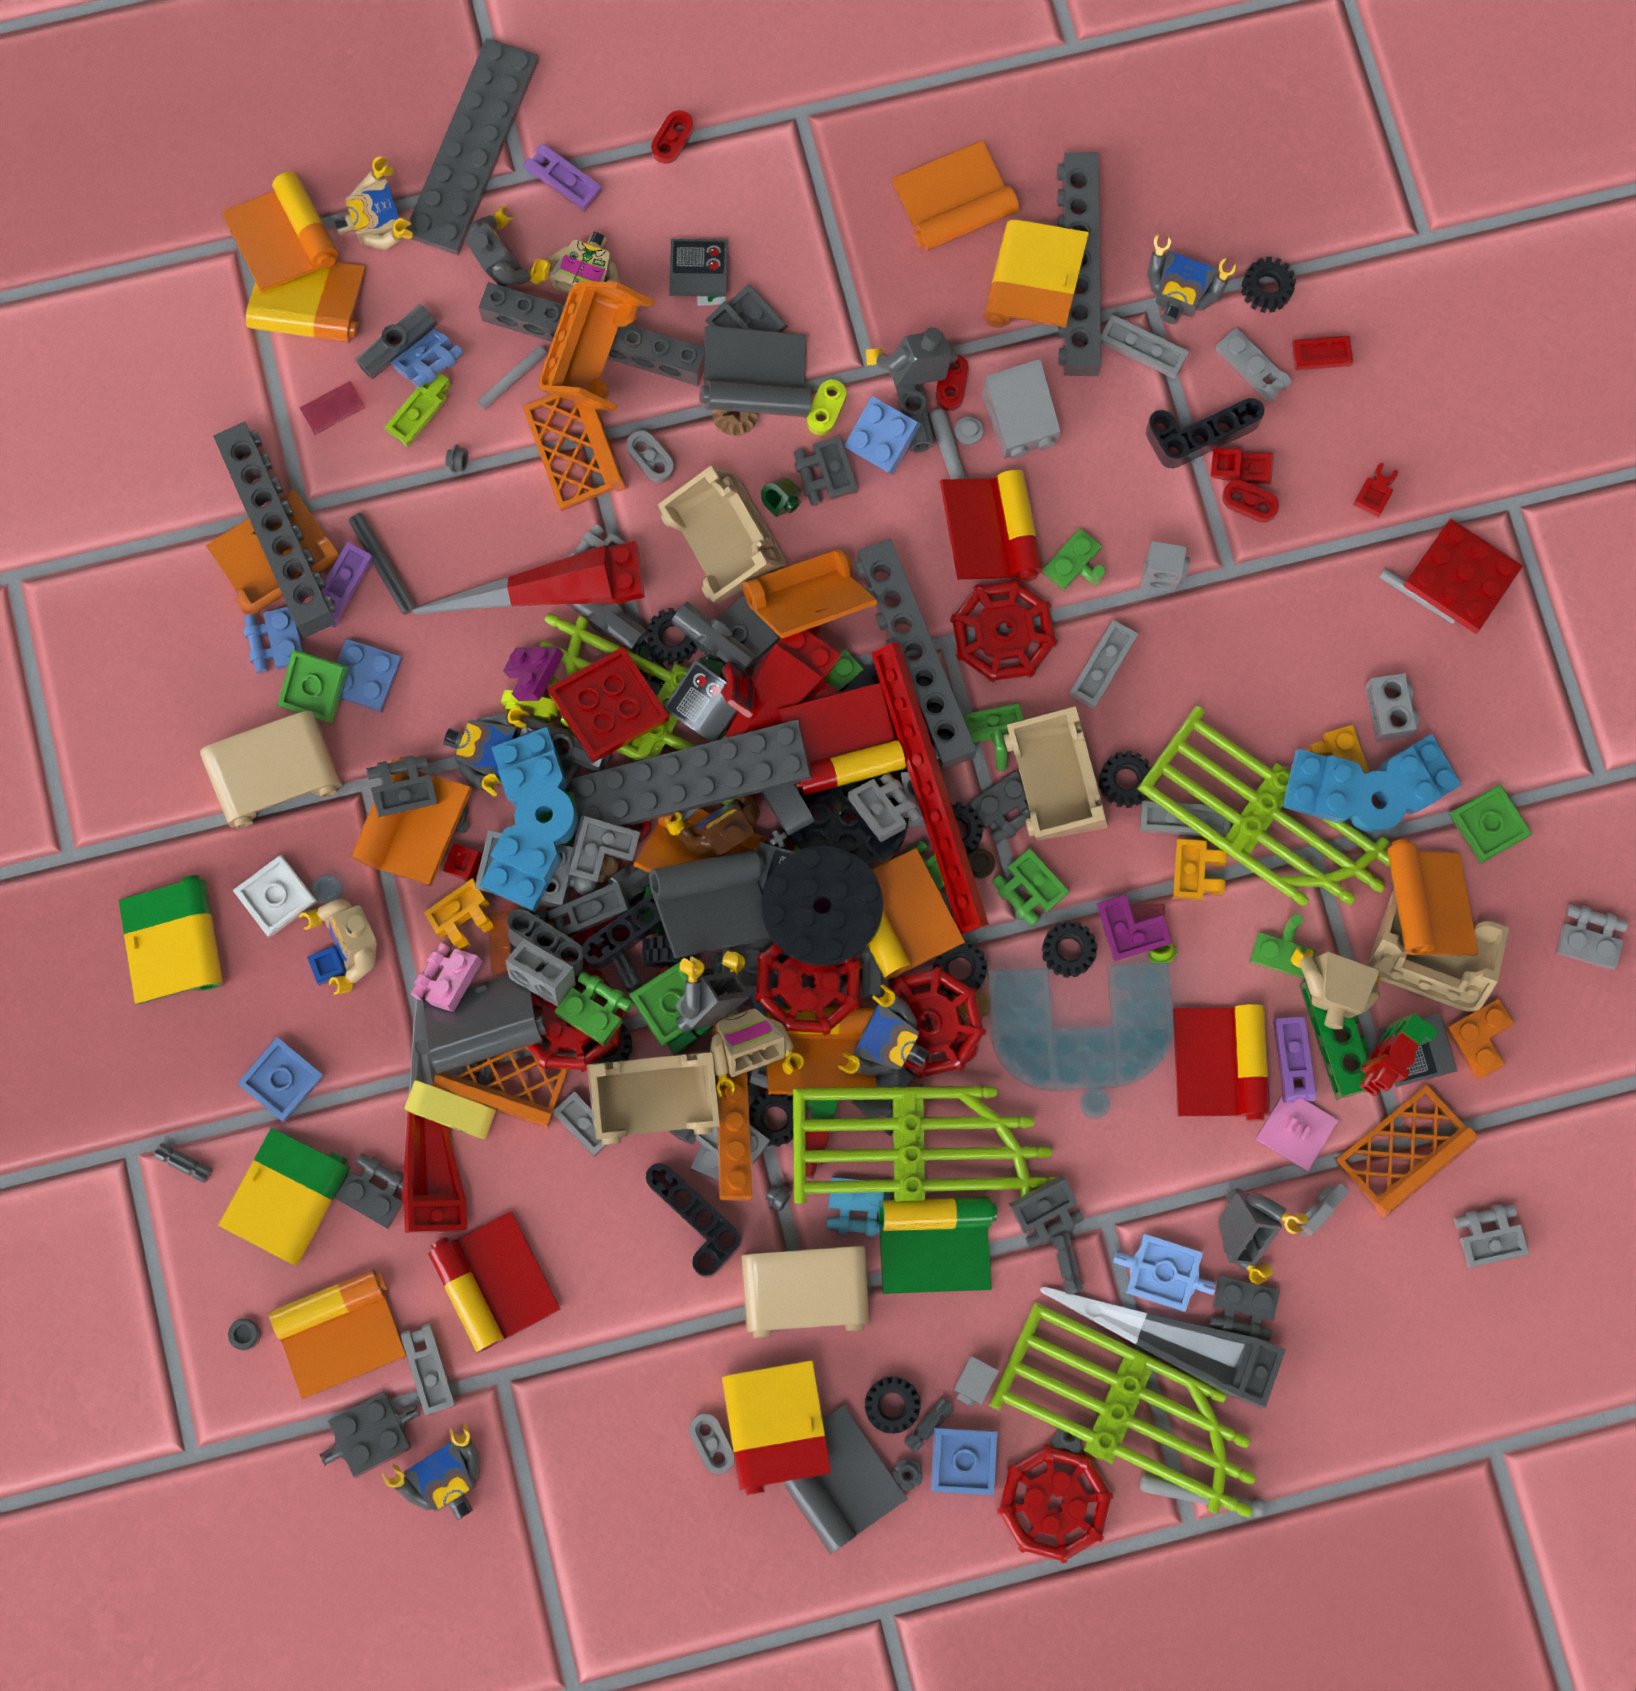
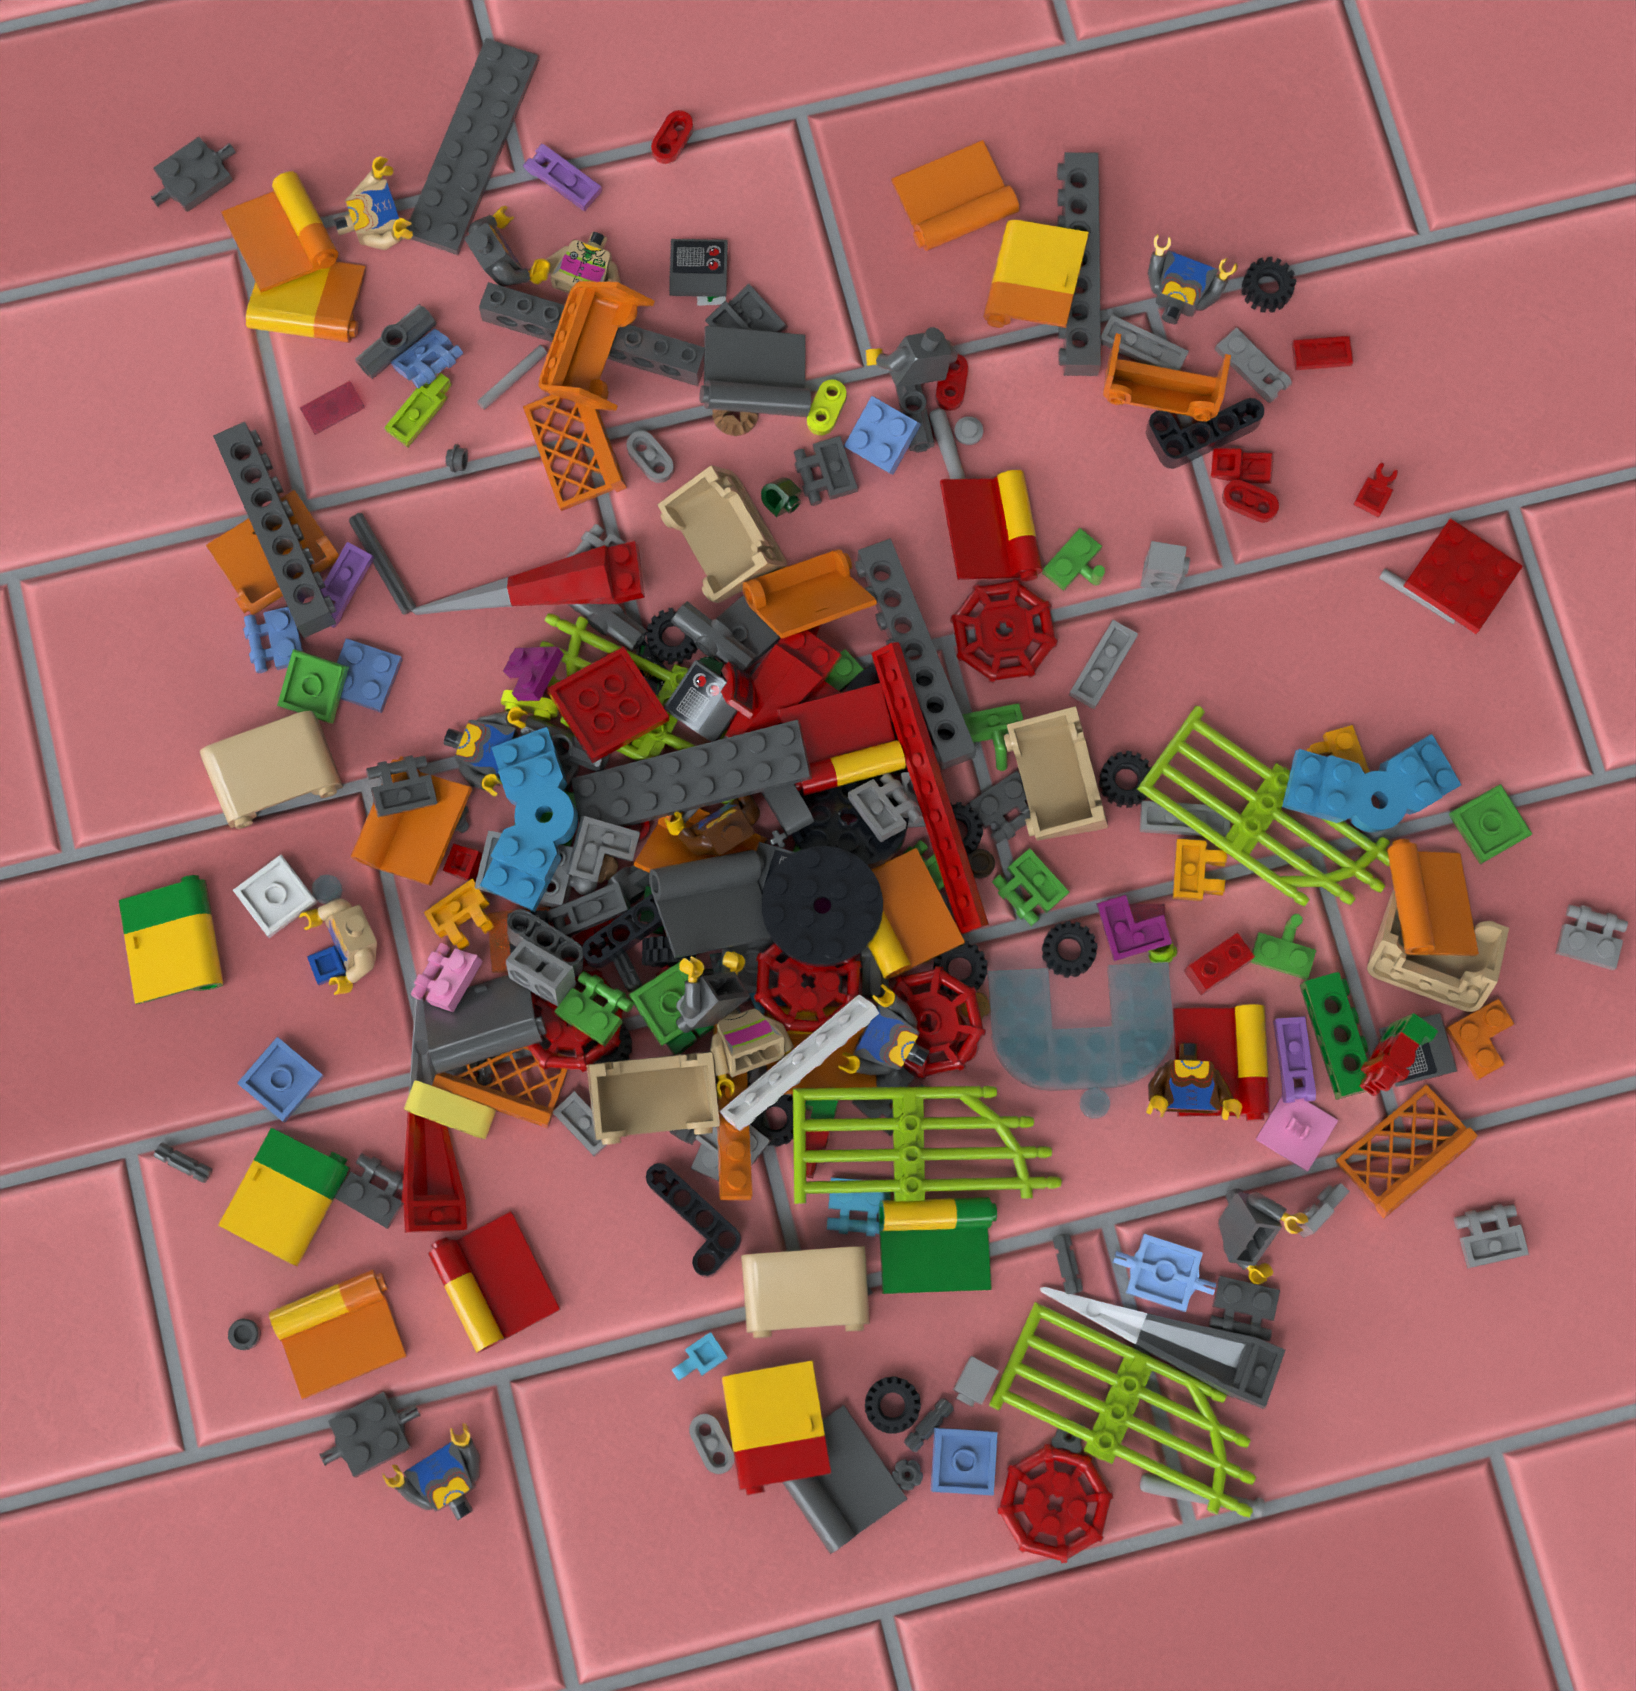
(193, 174): none -> dark grey plate
(428, 1370): light grey plate -> none
(703, 1355): none -> medium azure plate
(778, 1196): dark grey plate -> none
(799, 1062): none -> white plate
(1021, 409): light grey slope -> none
(1044, 1204): dark grey plate -> none
(1163, 387): none -> orange windscreen
(1190, 1087): none -> torso
(1219, 963): none -> red brick
(1338, 985): tan torso -> none
(1383, 707): light grey brick -> none

